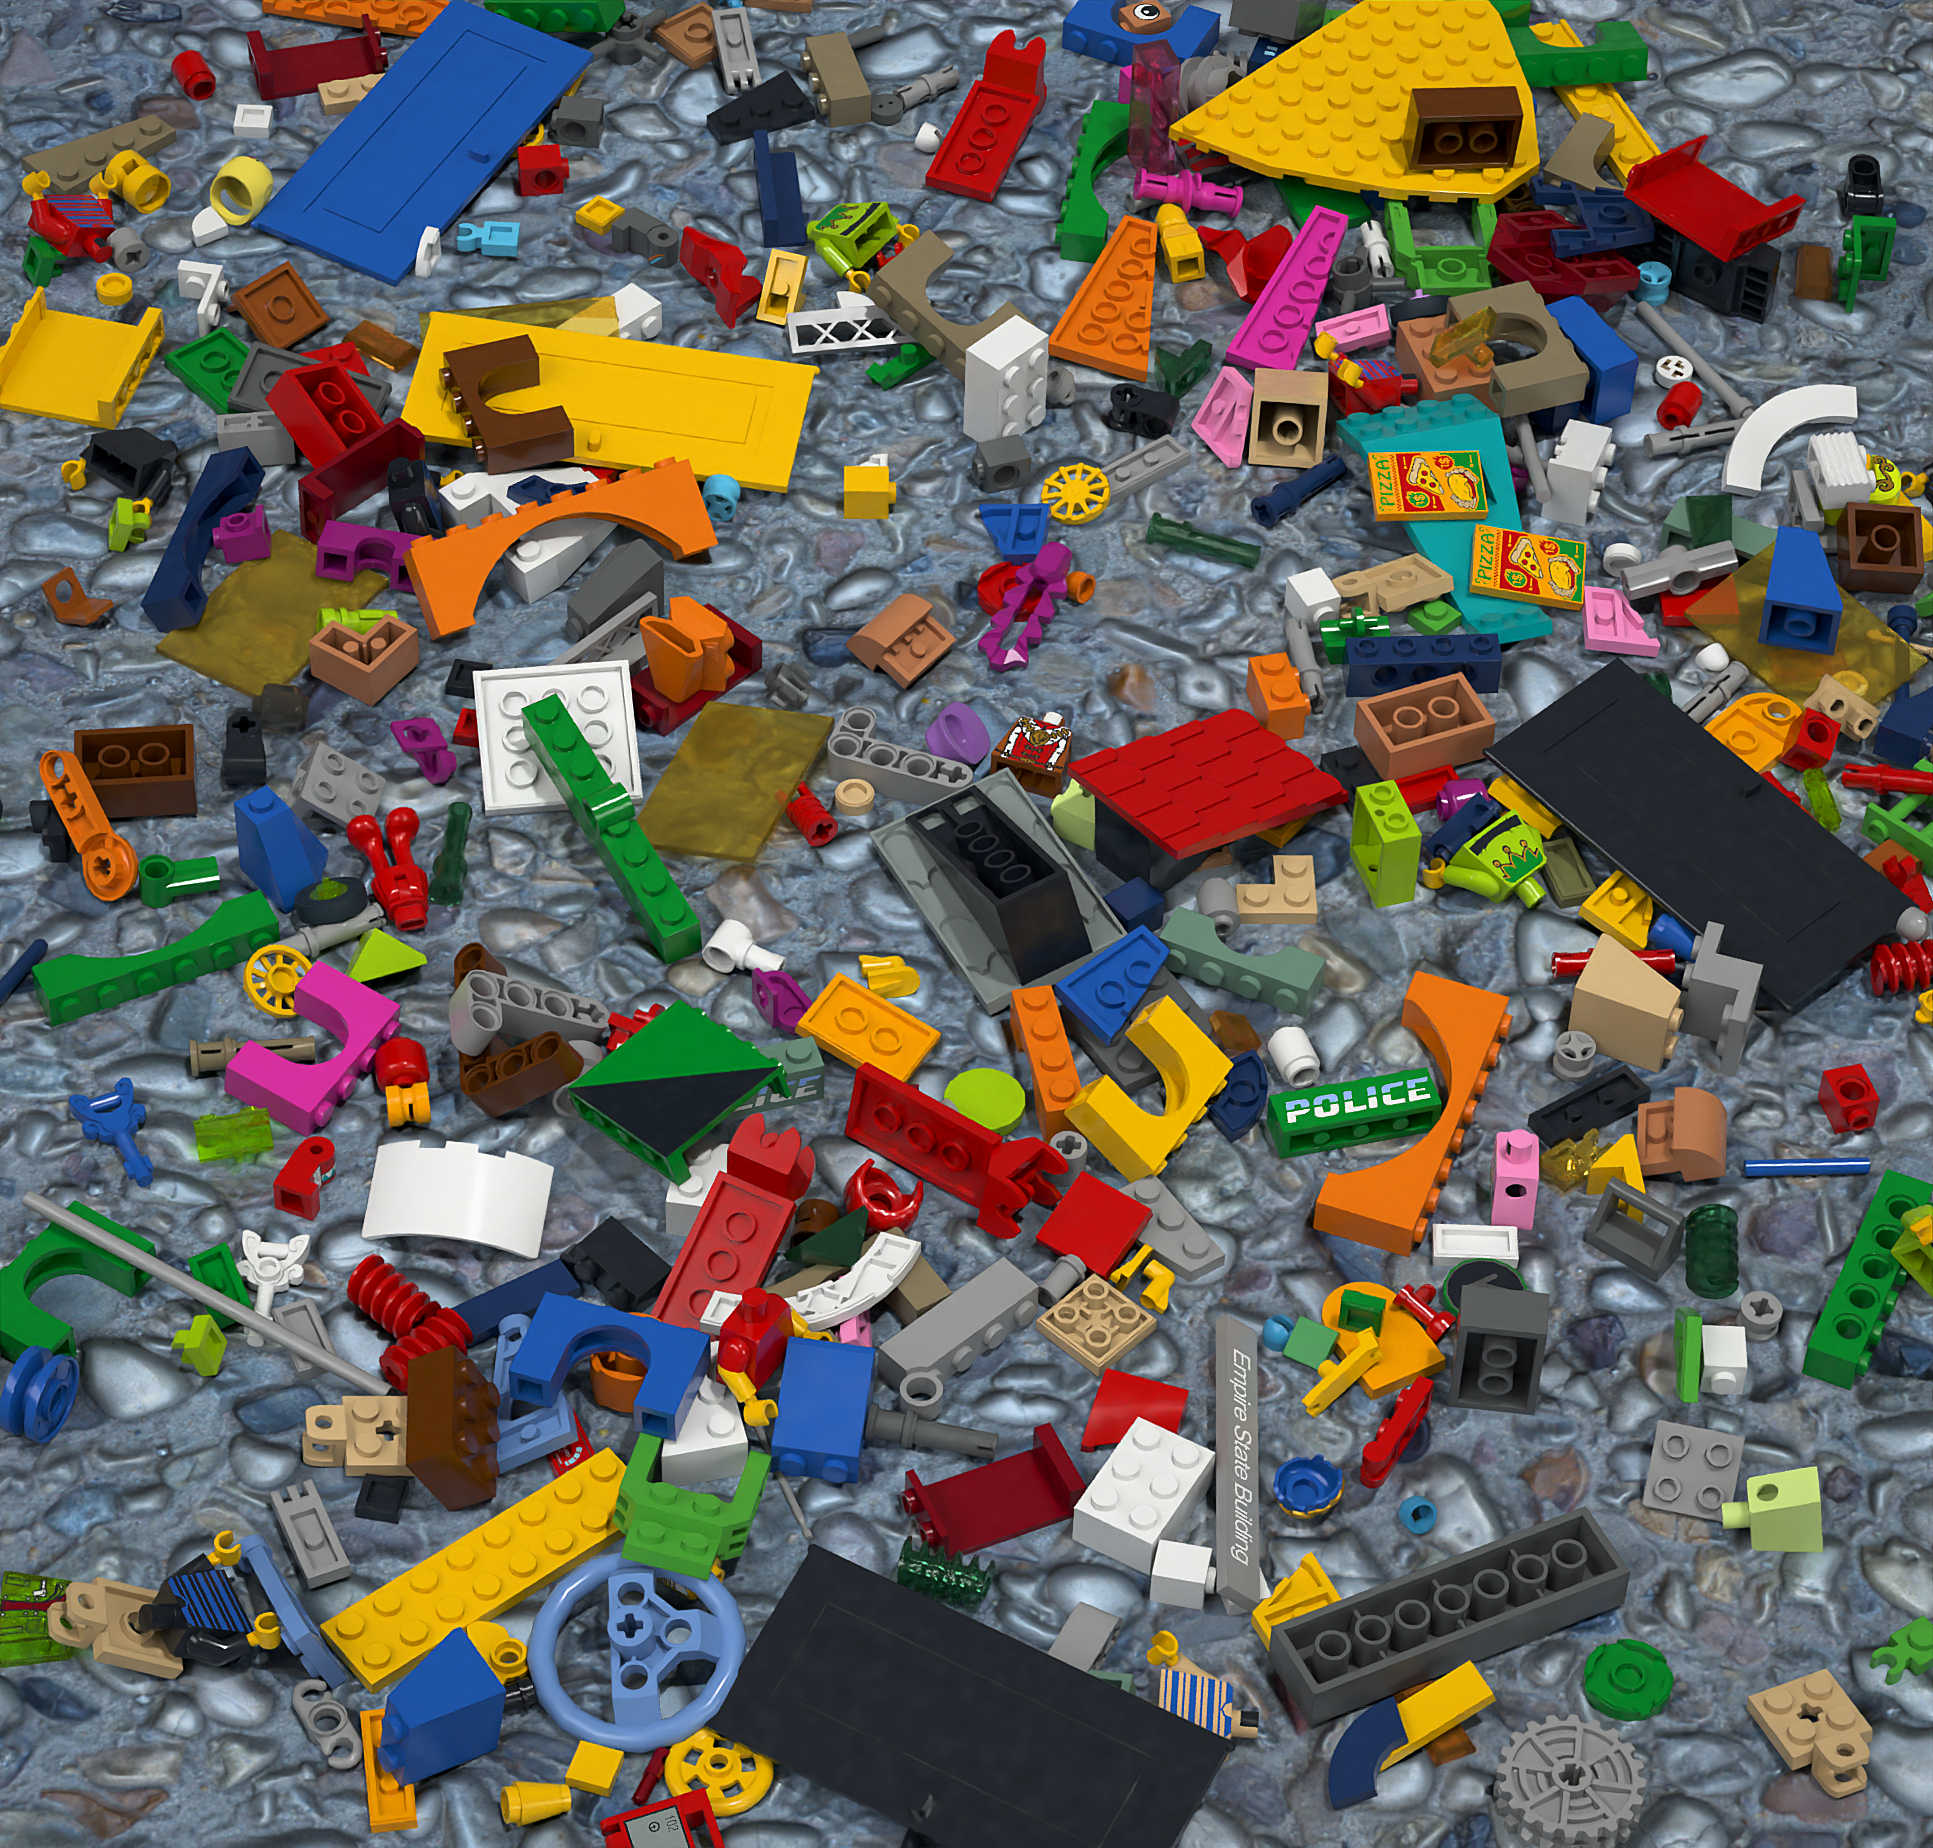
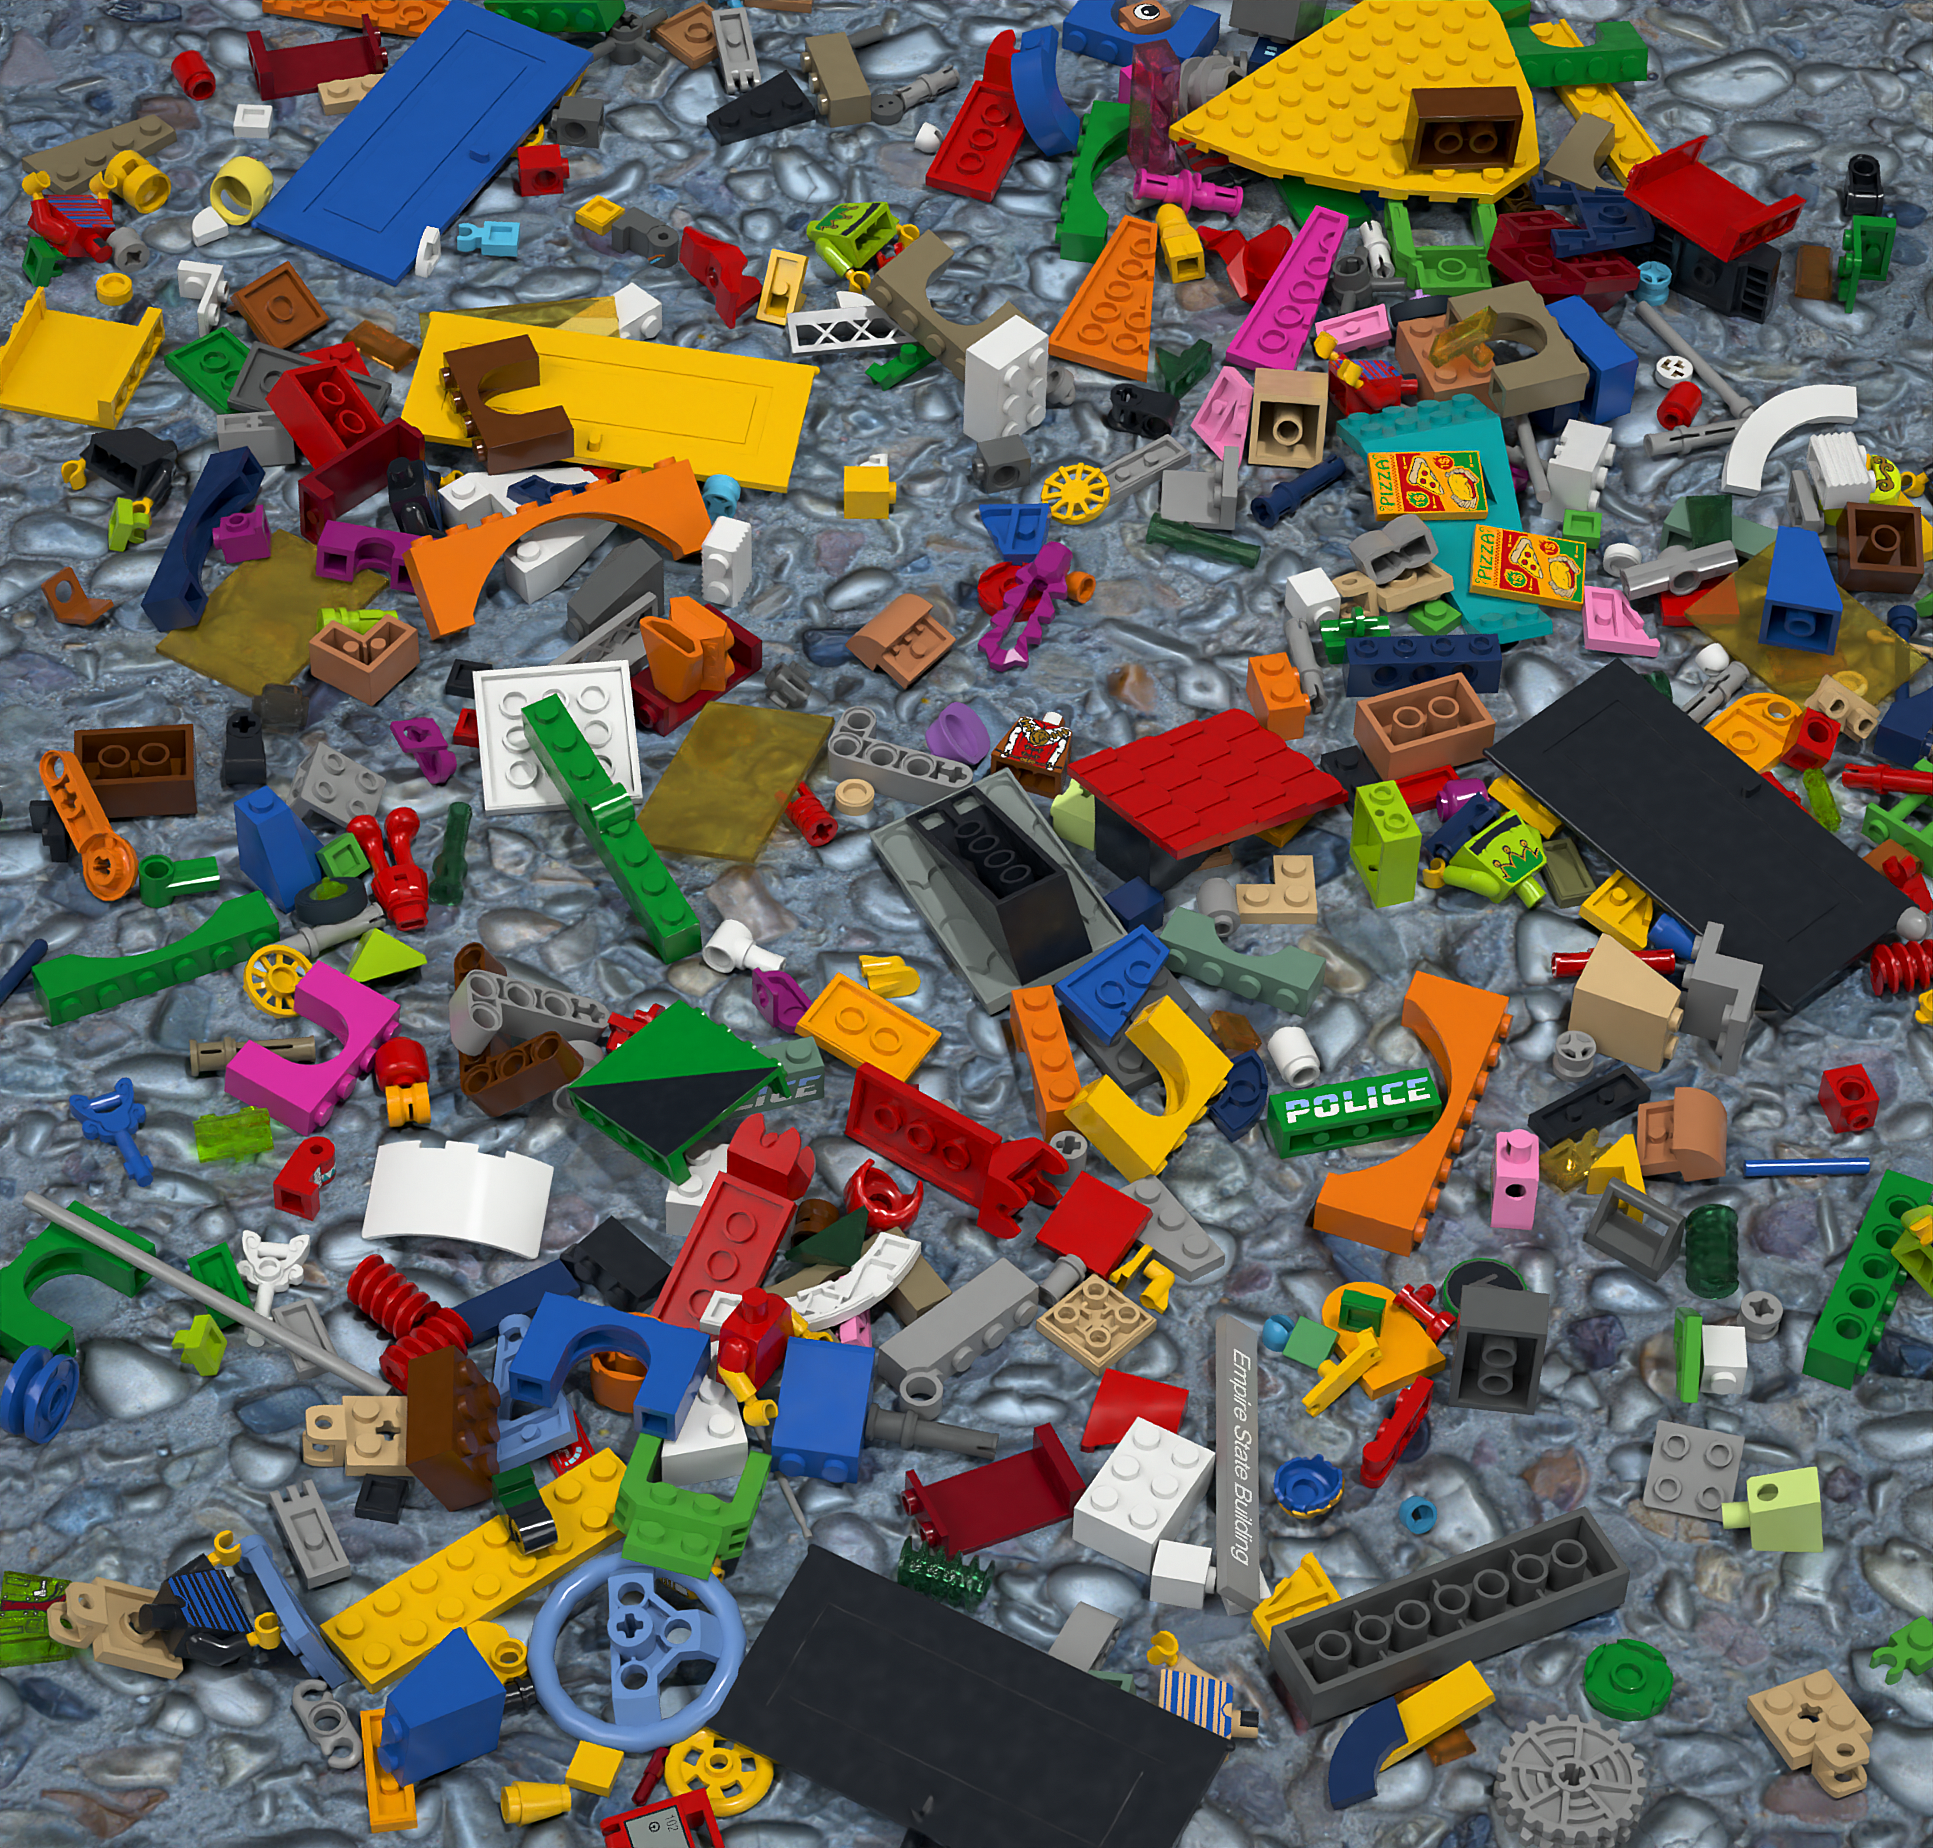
(342, 857): none -> bright green plate
(523, 1509): none -> leg
(727, 561): none -> white brick
(778, 195): dark blue panel -> none
(988, 1098): lime tile -> none
(1037, 93): none -> blue arch
(1203, 497): none -> light grey bracket
(1387, 552): none -> light grey brick
(1465, 1242): white tile -> none
(1582, 527): none -> bright green plate

